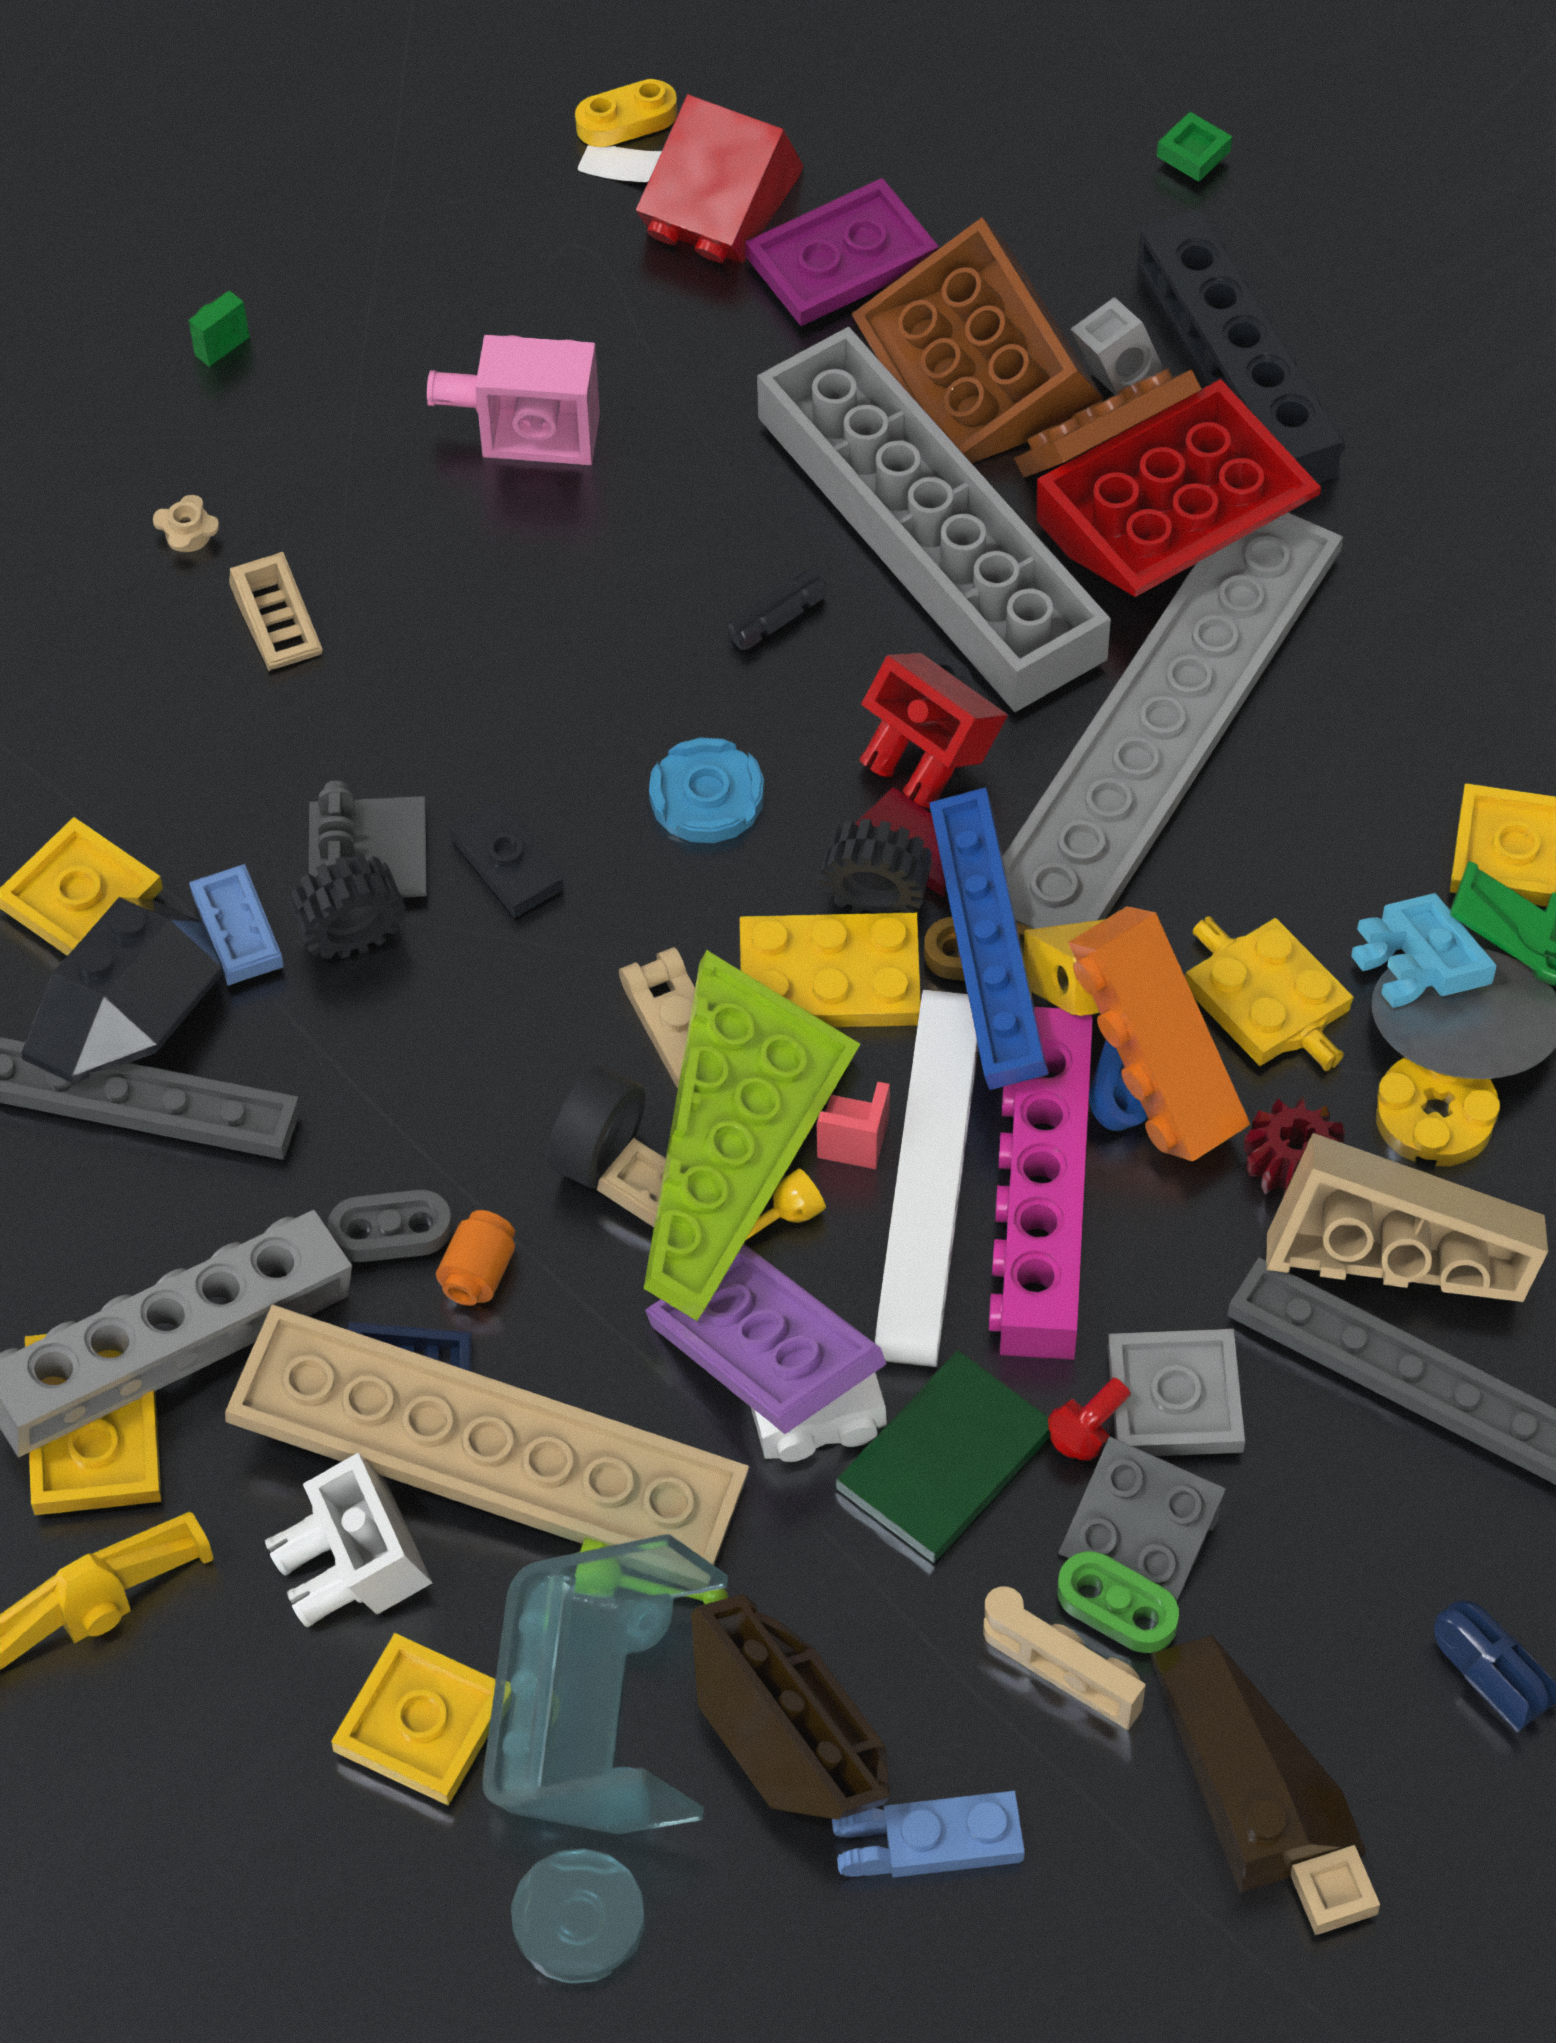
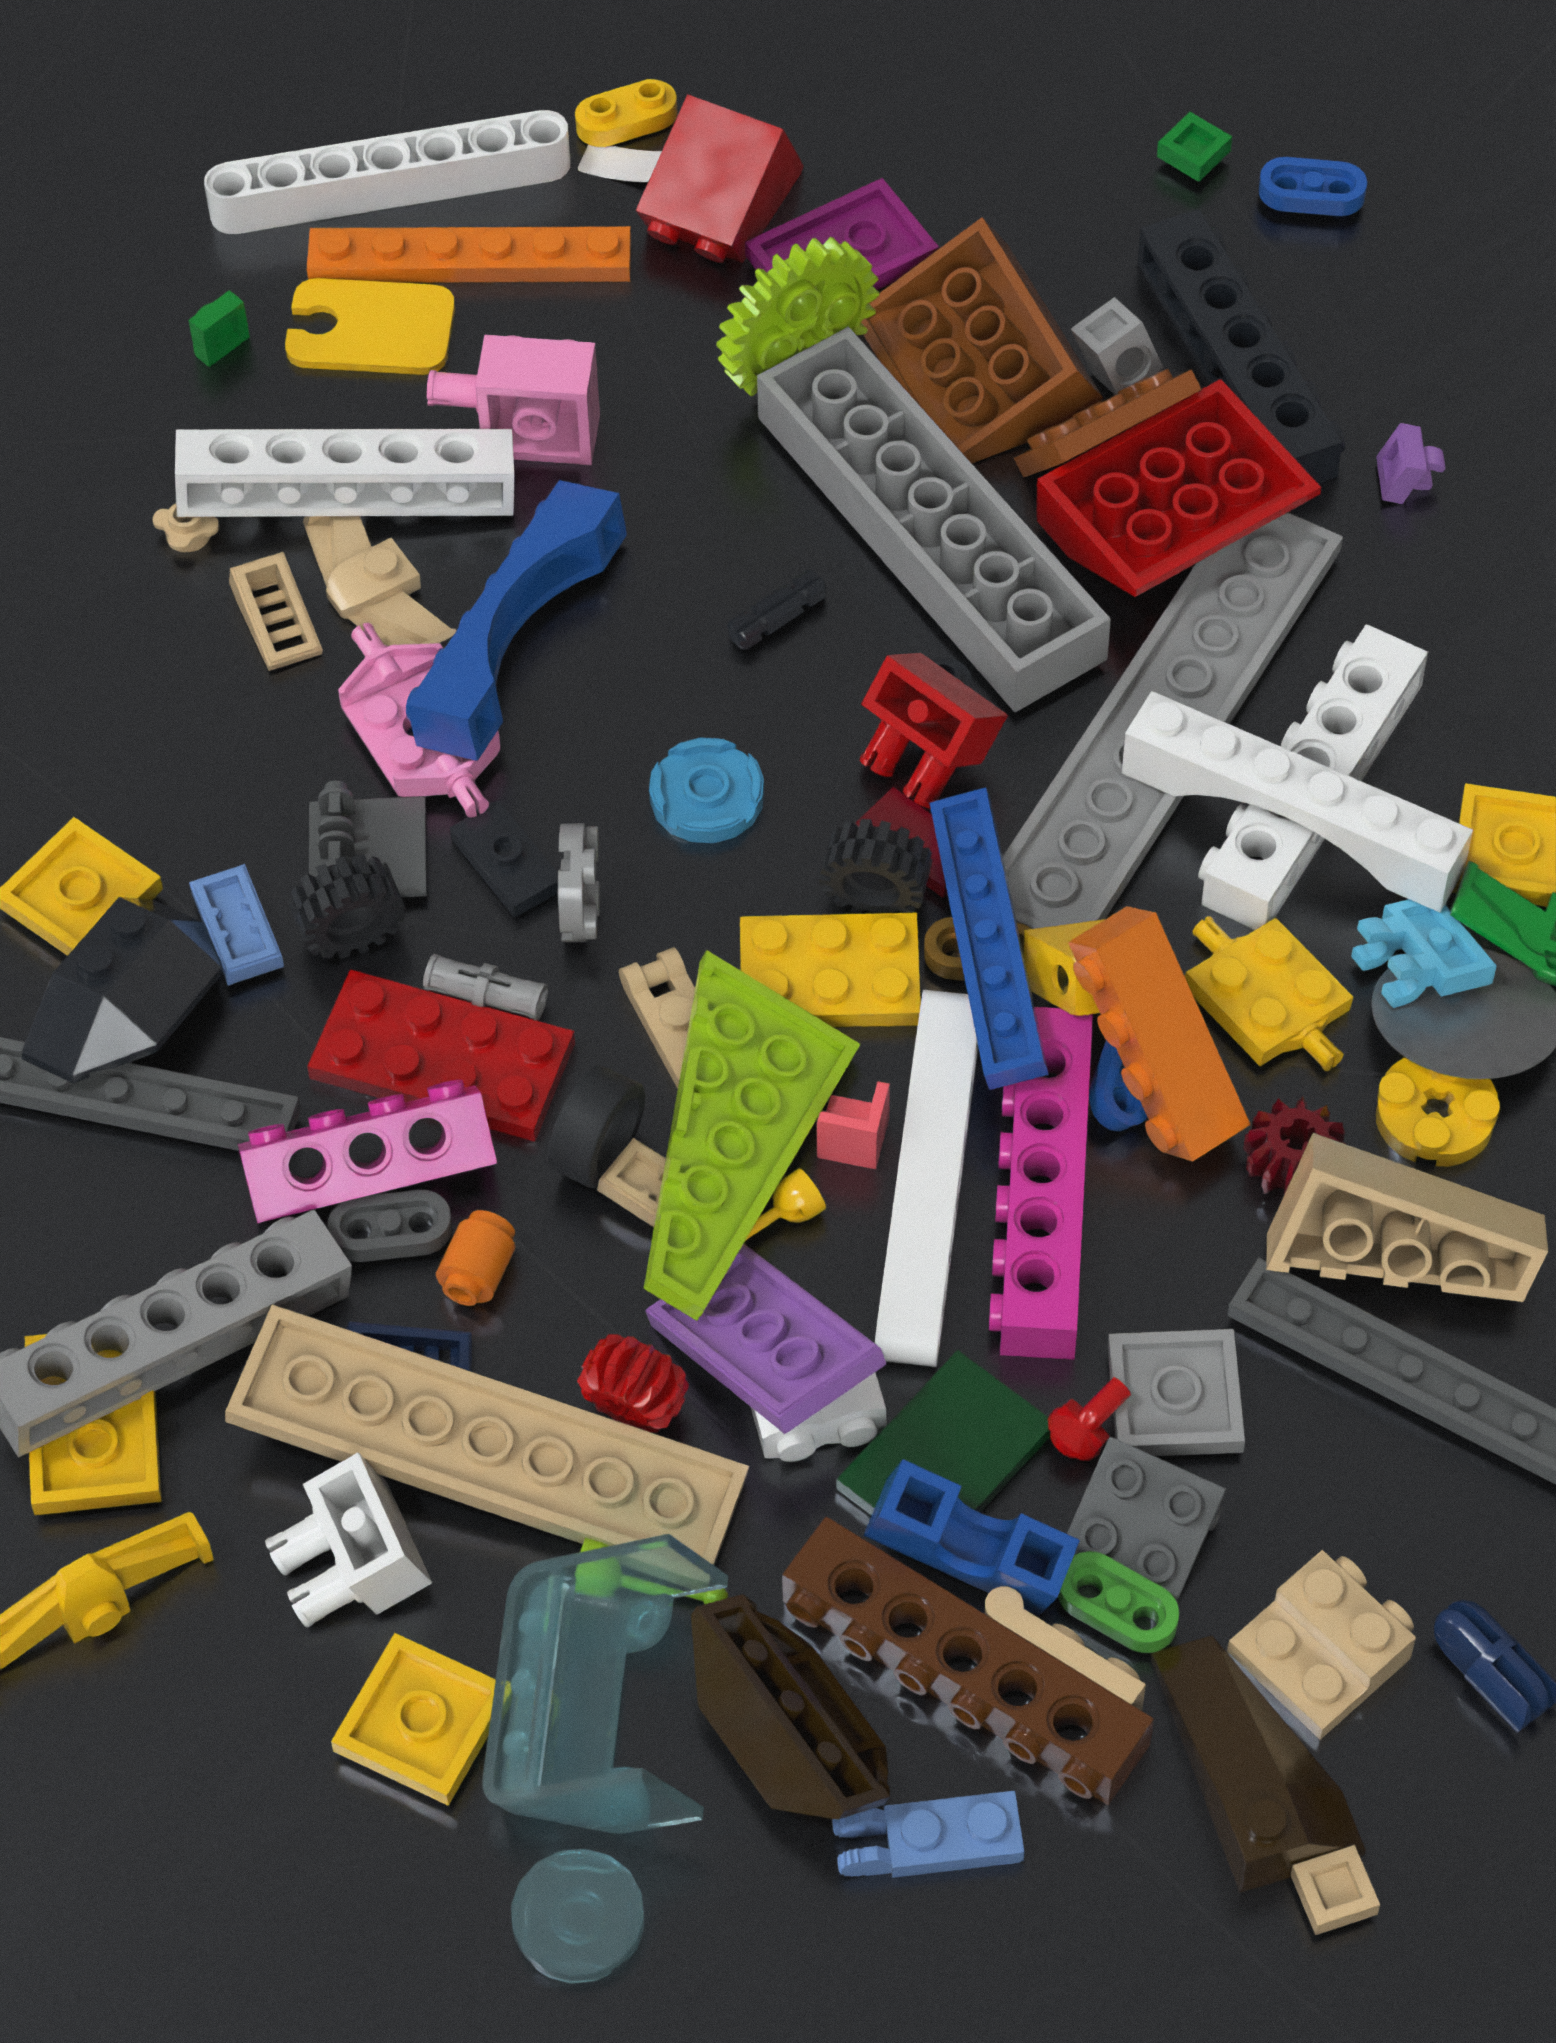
(344, 472): none -> white brick
(372, 582): none -> tan plate
(376, 706): none -> bright pink plate
(377, 329): none -> yellow piece
(387, 172): none -> white beam
(405, 1039): none -> red plate
(462, 1147): none -> brick
(471, 254): none -> orange plate
(485, 986): none -> light grey pin
(564, 543): none -> blue arch
(577, 882): none -> light grey plate
(633, 1383): none -> red gear
(796, 308): none -> lime gear
(929, 1523): none -> blue arch
(1061, 1696): none -> reddish brown brick
(1312, 186): none -> blue plate
(1324, 1643): none -> tan plate
(1390, 678): none -> white brick
(1390, 837): none -> white arch
(1407, 464): none -> medium lavender tile

